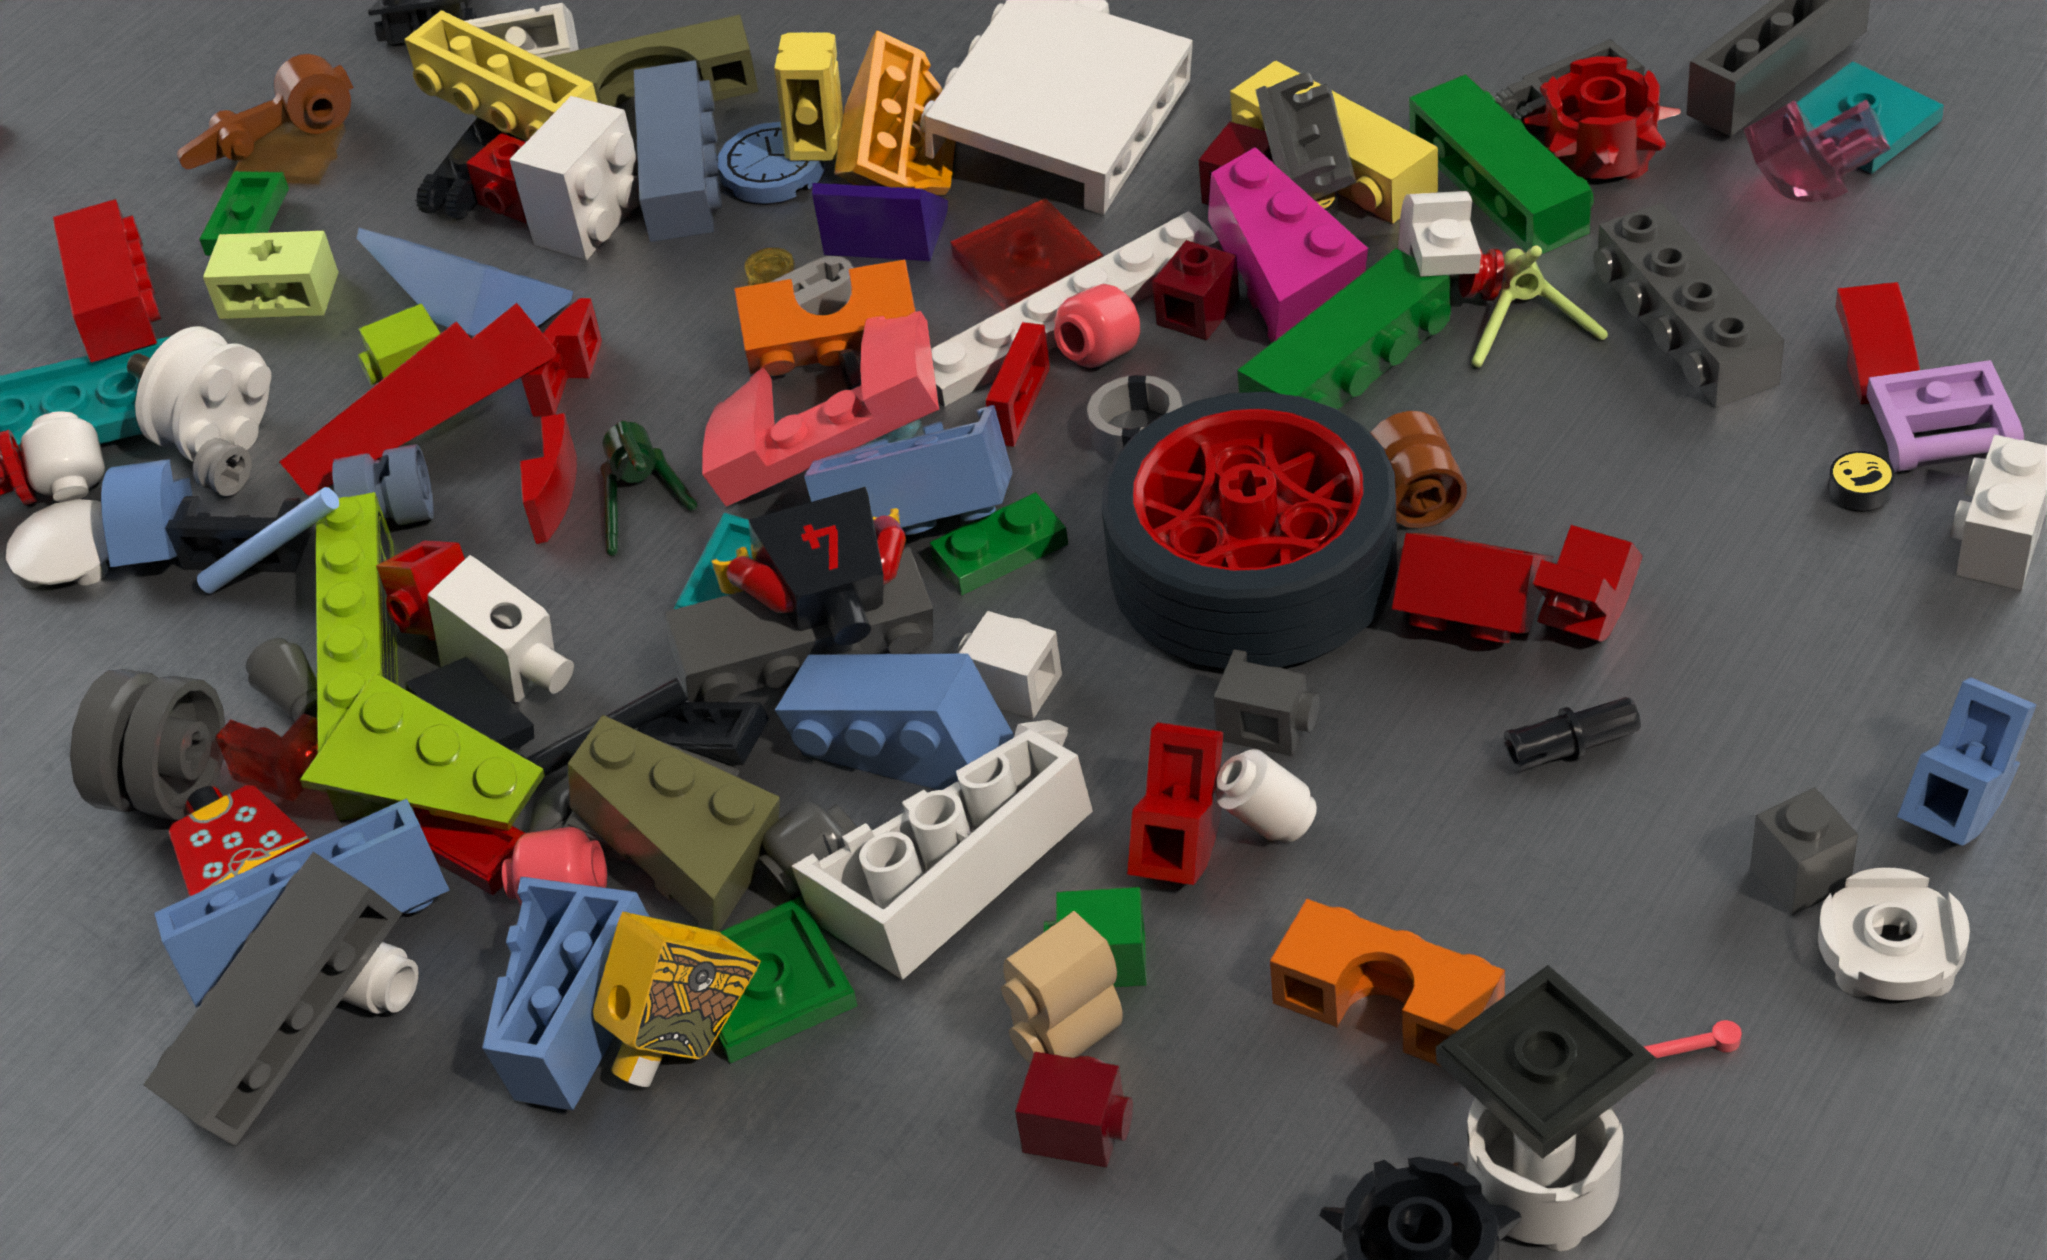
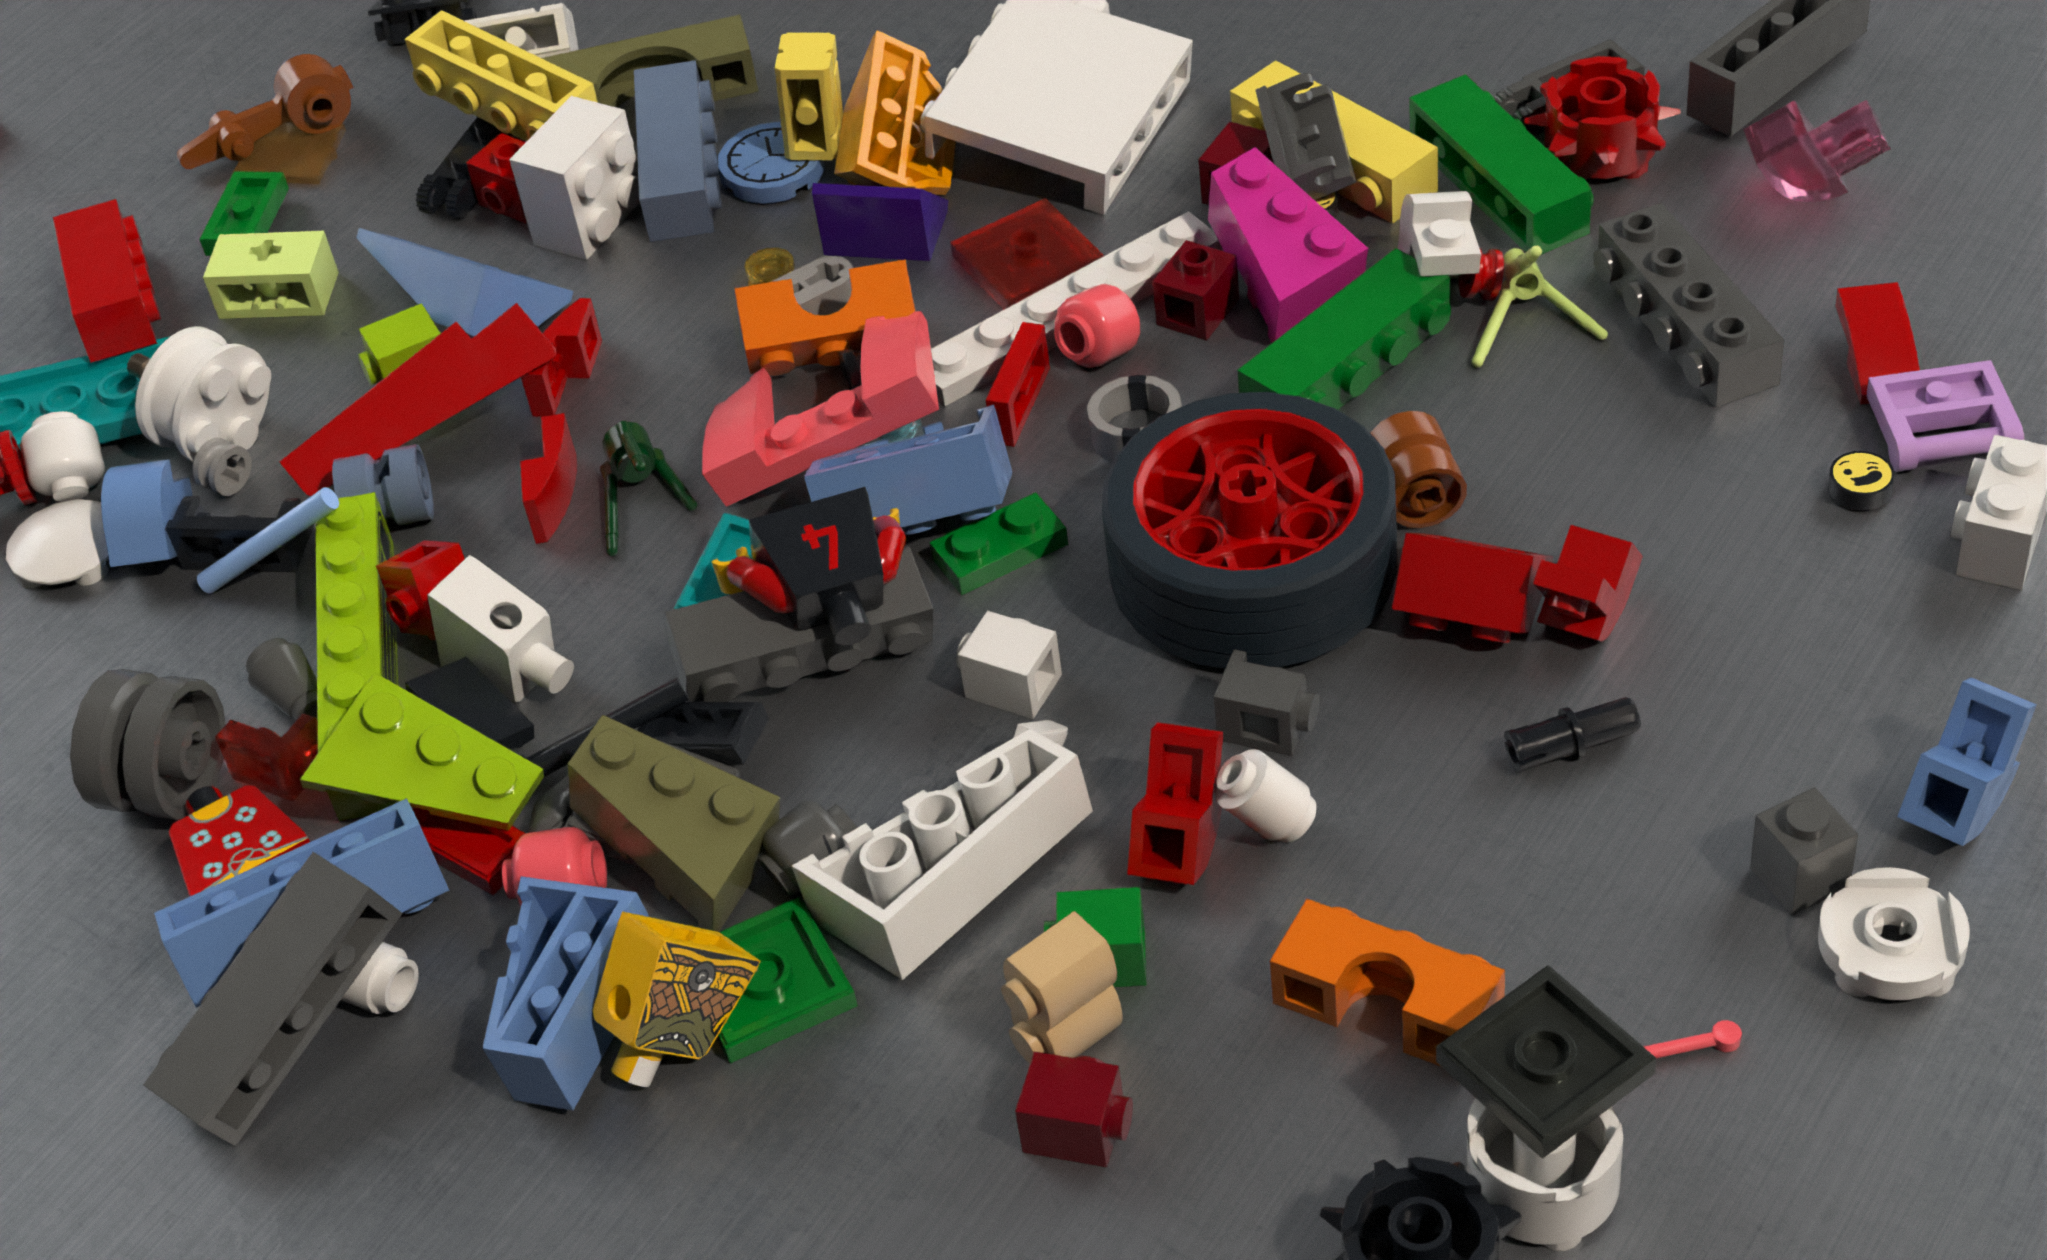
(894, 714): medium blue wedge -> none
(1901, 111): teal plate -> none

